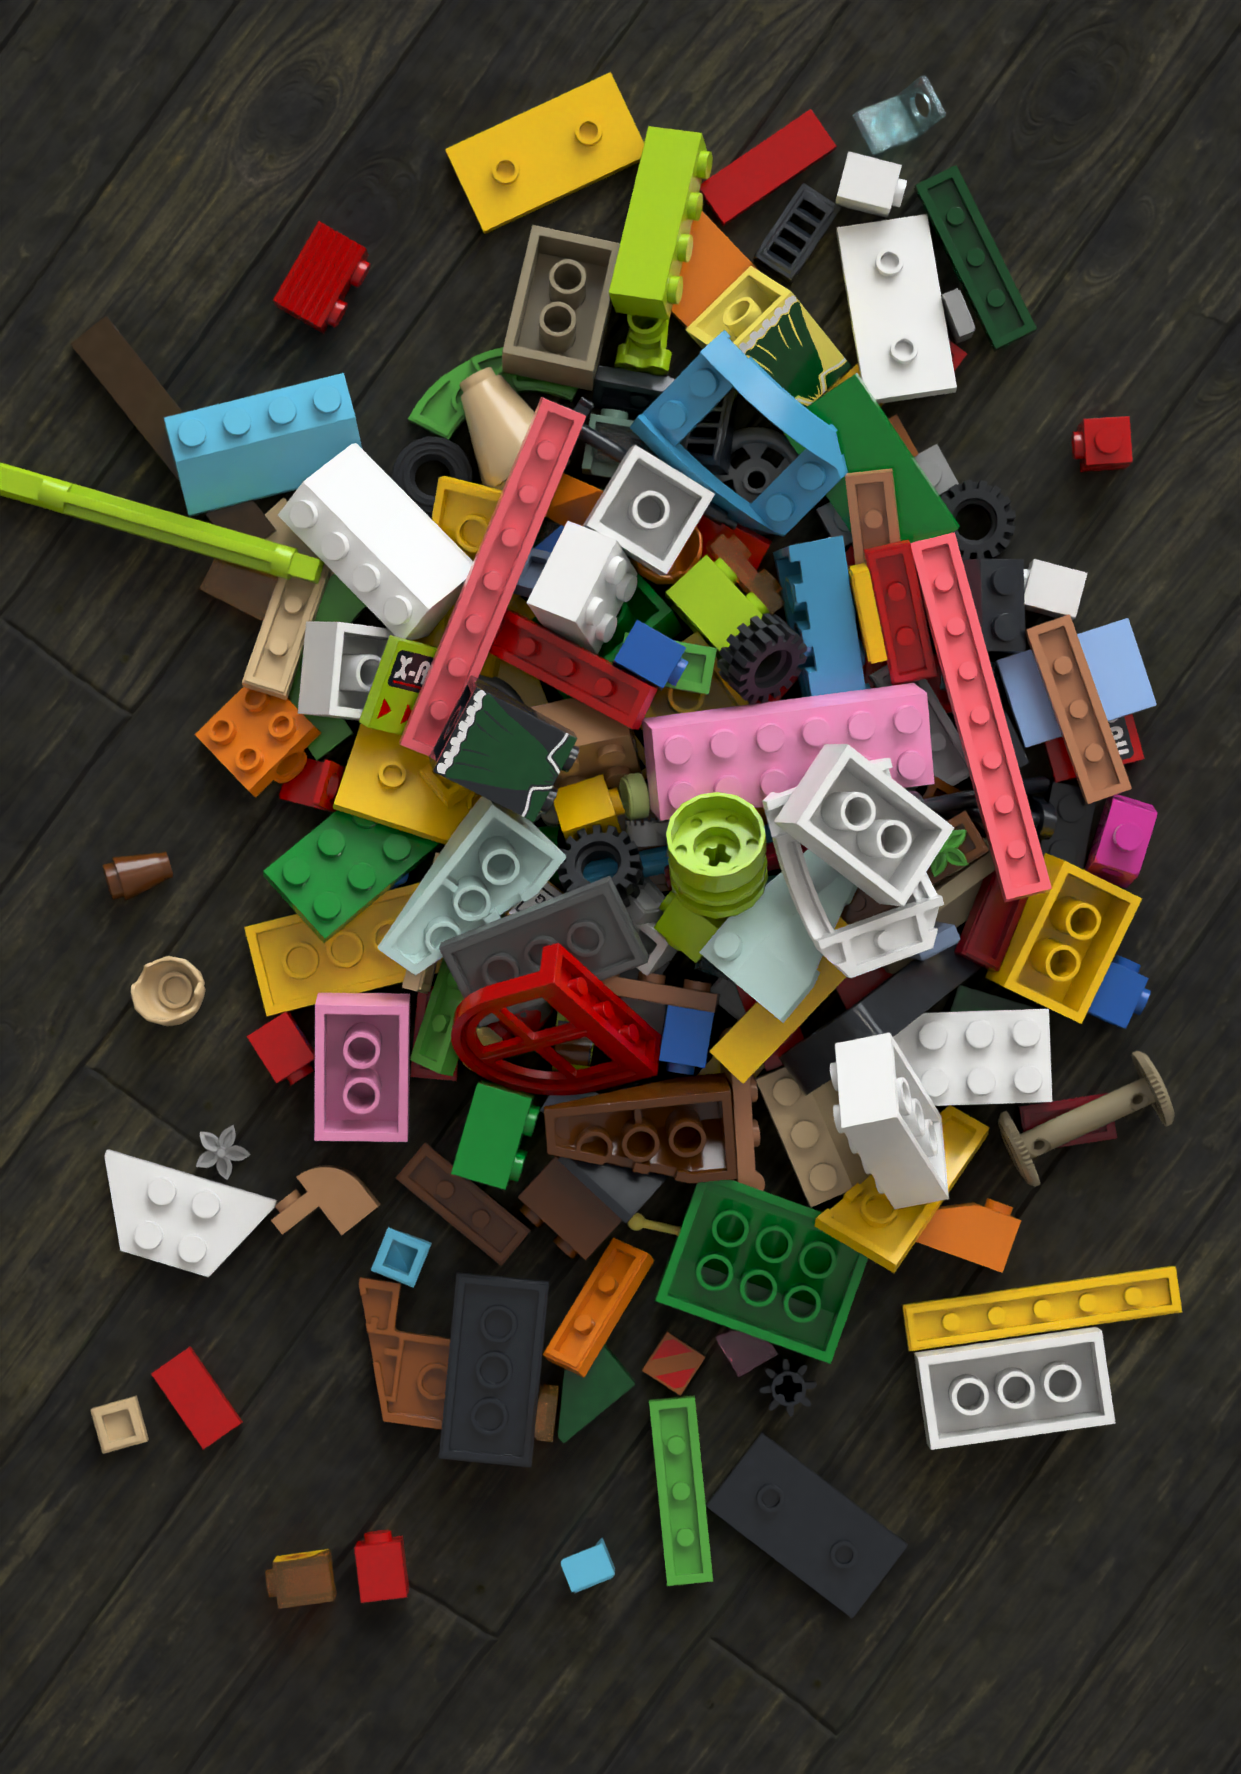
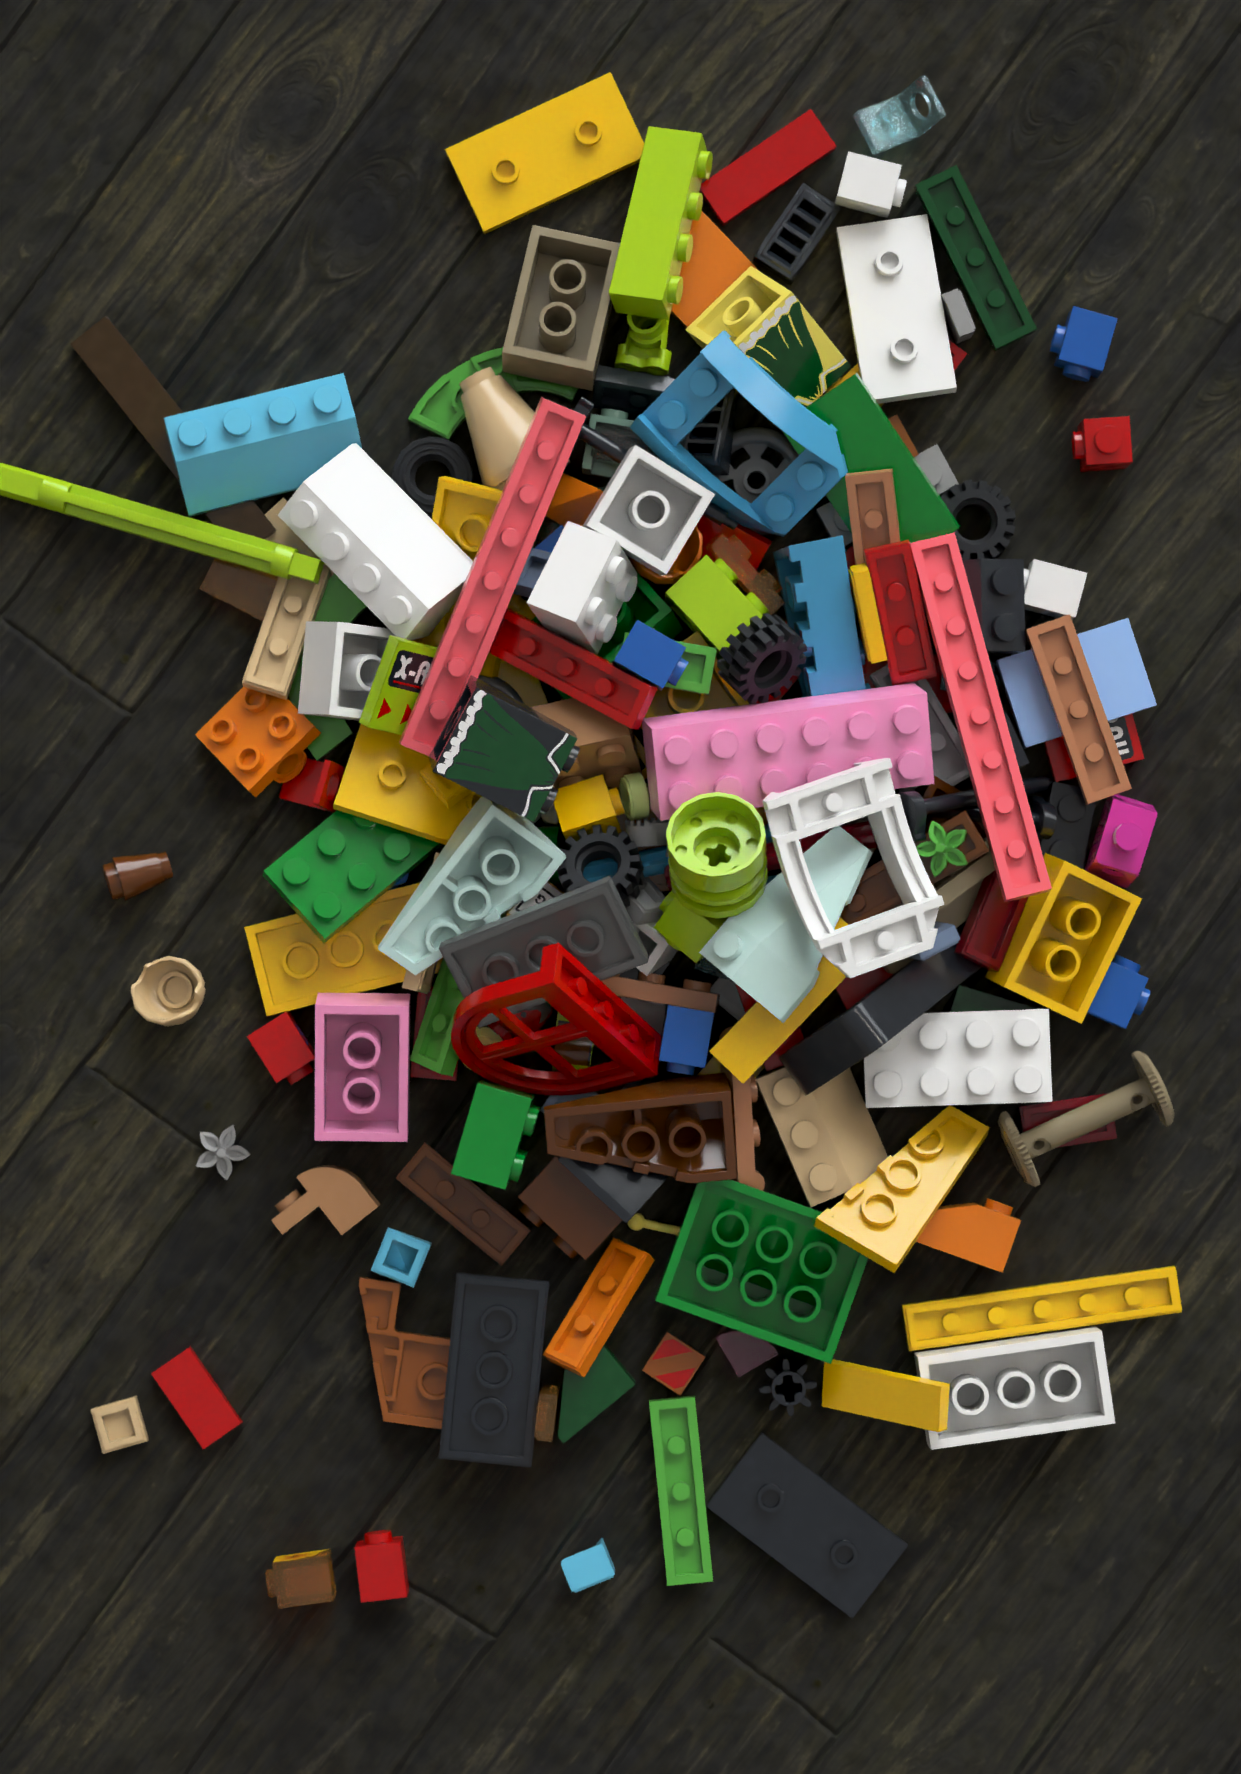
(178, 1214): white wing -> none
(323, 278): red brick -> none
(864, 824): white brick -> none
(885, 1395): none -> yellow tile
(889, 1120): white brick -> none
(1083, 343): none -> blue brick

